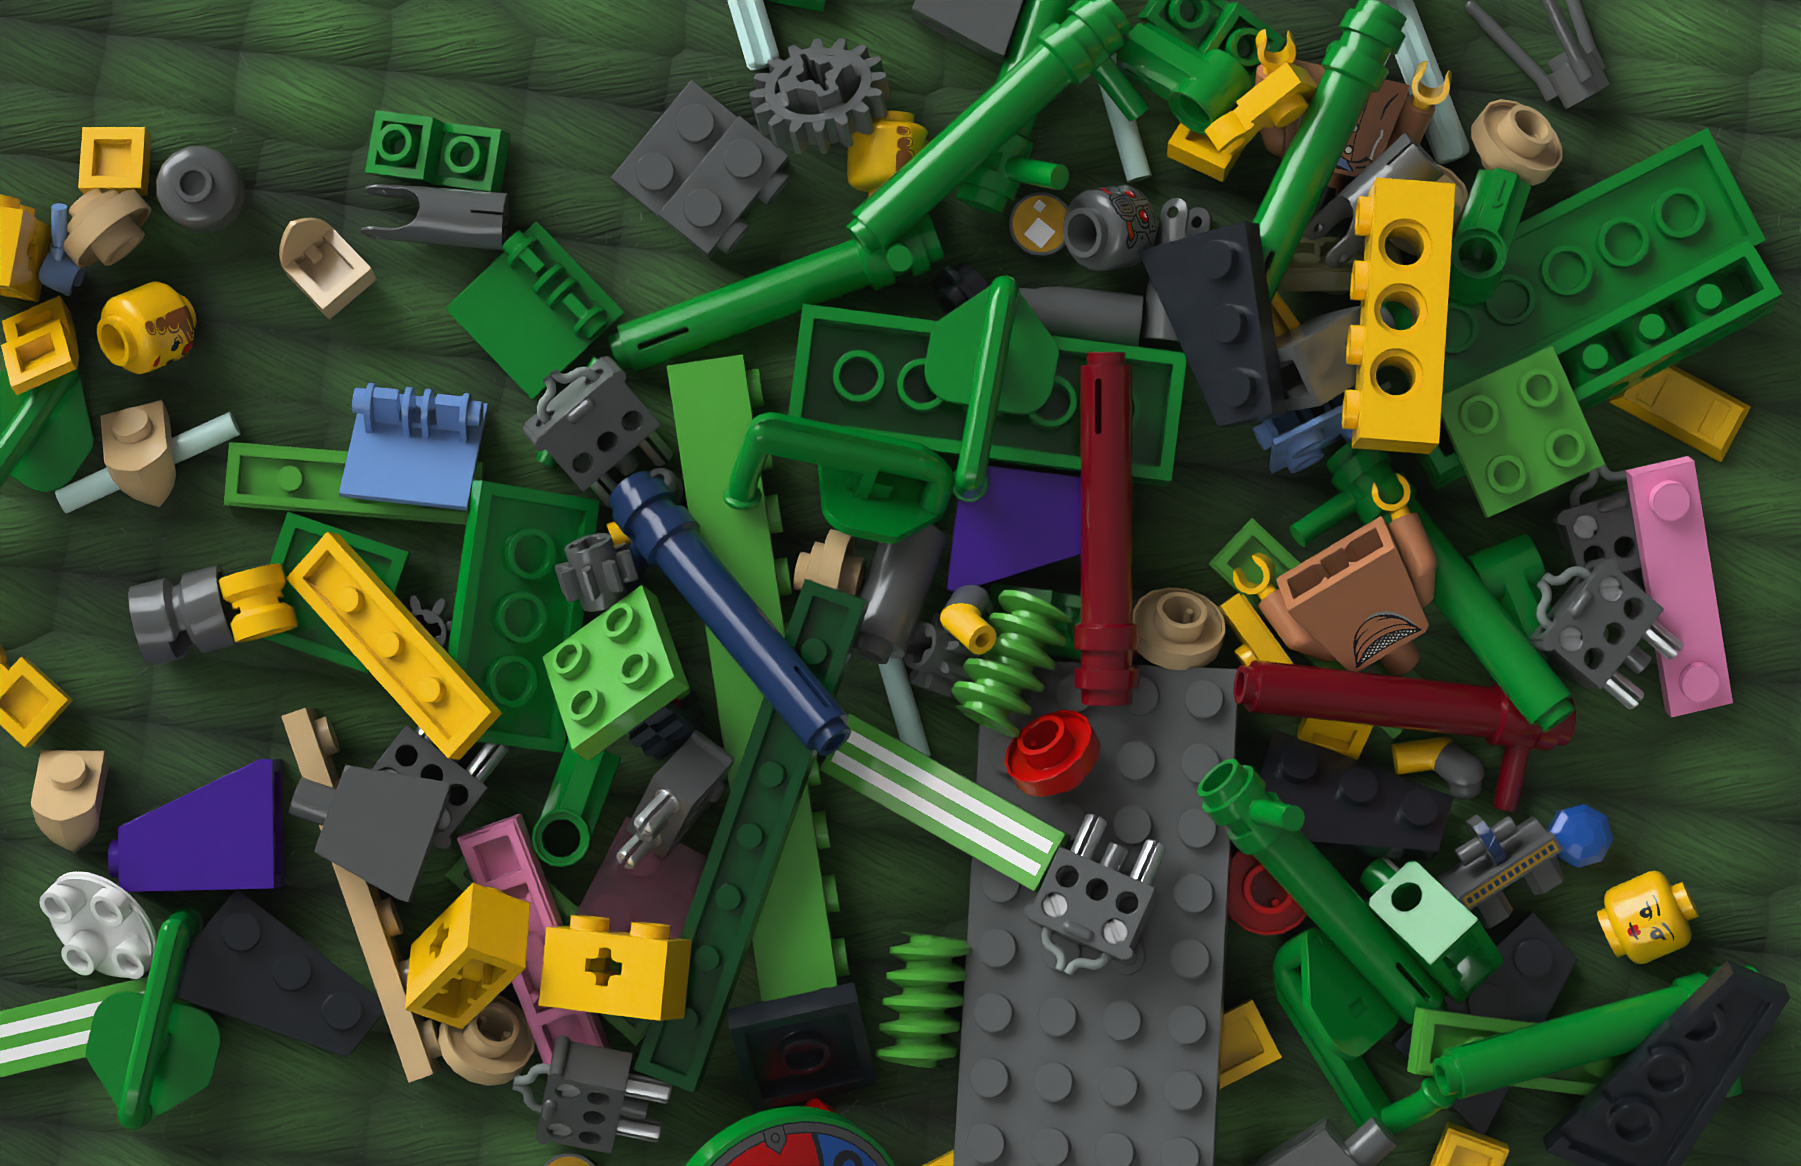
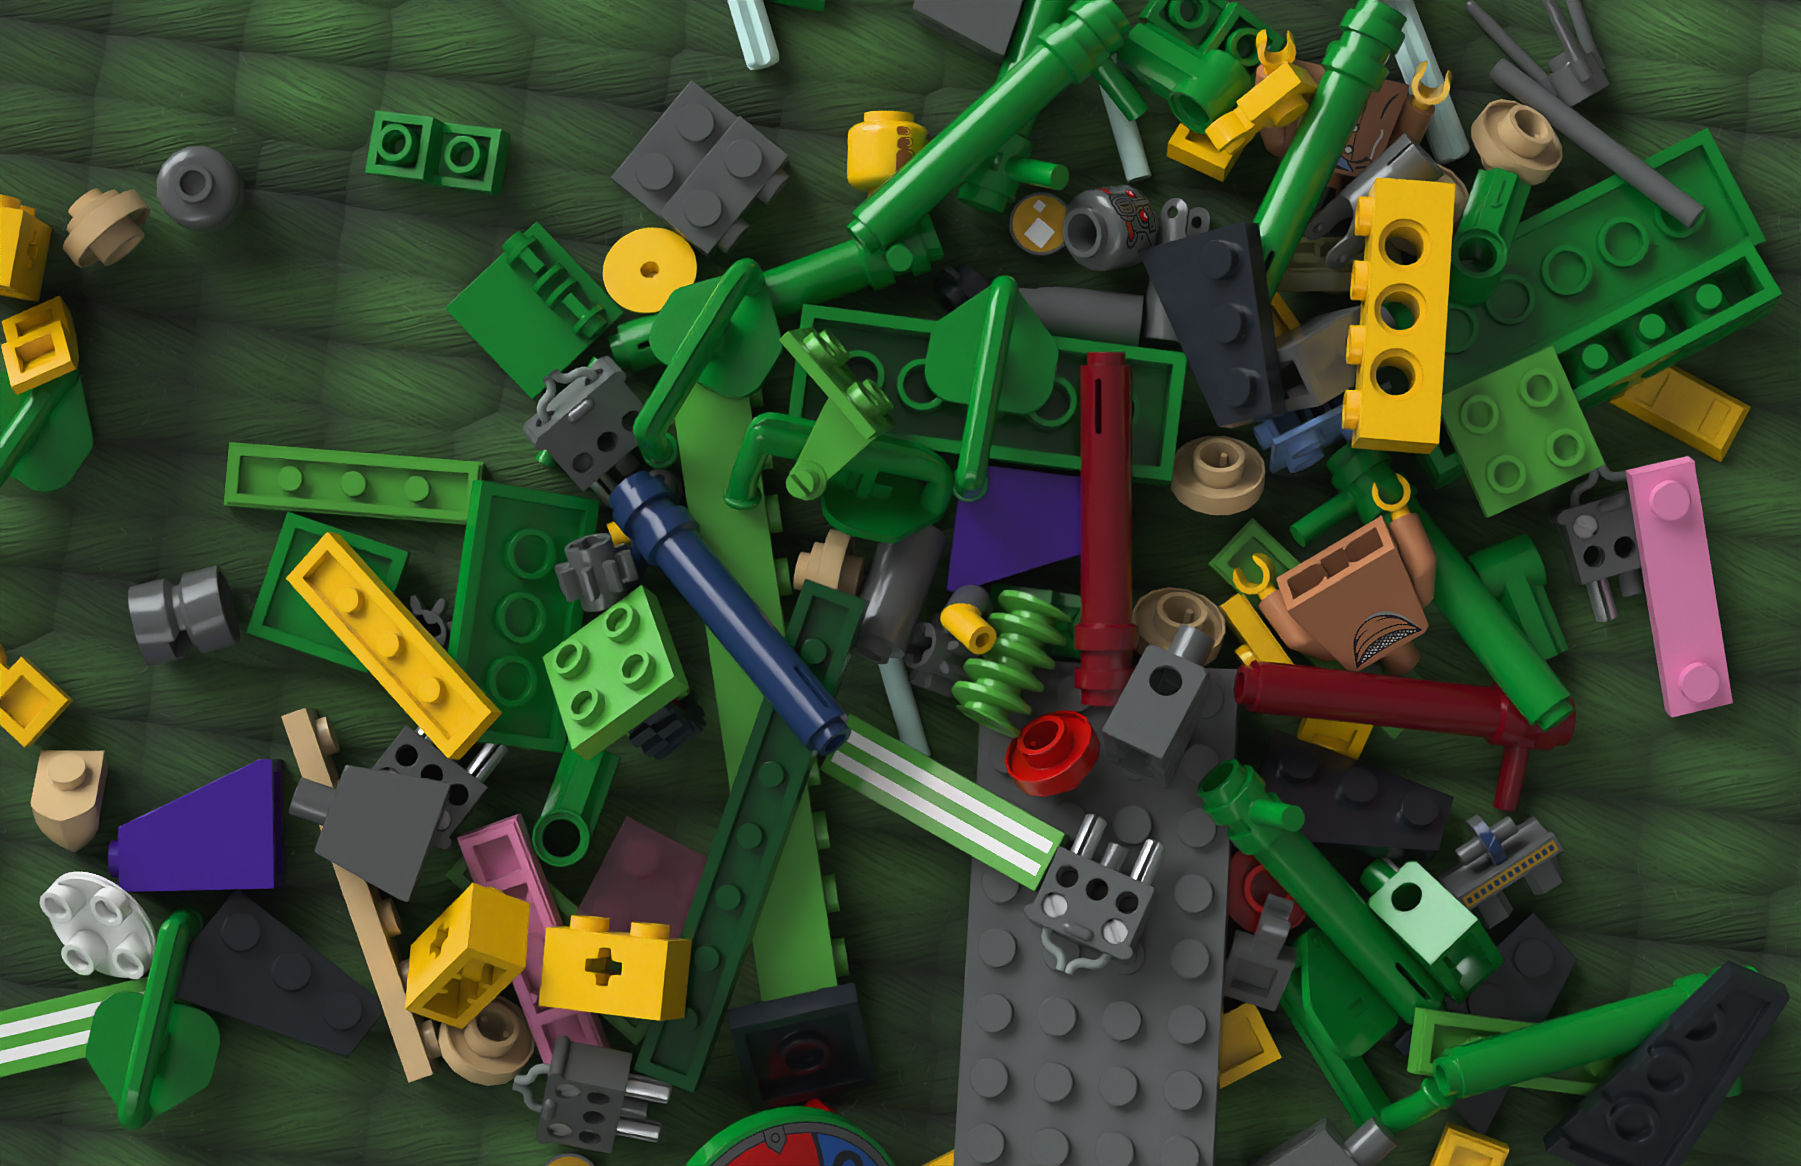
(58, 268): medium blue hand -> none
(115, 159): yellow plate -> none
(140, 451): tan plate -> none
(146, 327): yellow head -> none
(184, 446): light aqua bar -> none
(256, 596): yellow wheel -> none
(323, 265): tan plate -> none
(413, 447): medium blue hinge -> none
(447, 217): dark grey piece -> none
(647, 268): none -> yellow piece
(677, 798): dark grey piece -> none
(710, 336): none -> green piece
(820, 96): dark grey gear -> none
(849, 419): none -> bright green plate
(924, 1000): bright green piece -> none
(1153, 730): none -> dark grey torso
(1218, 475): none -> tan plate
(1260, 963): none -> dark grey plate
(1446, 758): arm -> none
(1579, 624): dark grey piece -> none
(1582, 834): blue tile -> none
(1597, 143): none -> dark grey bar
(1647, 917): yellow head -> none

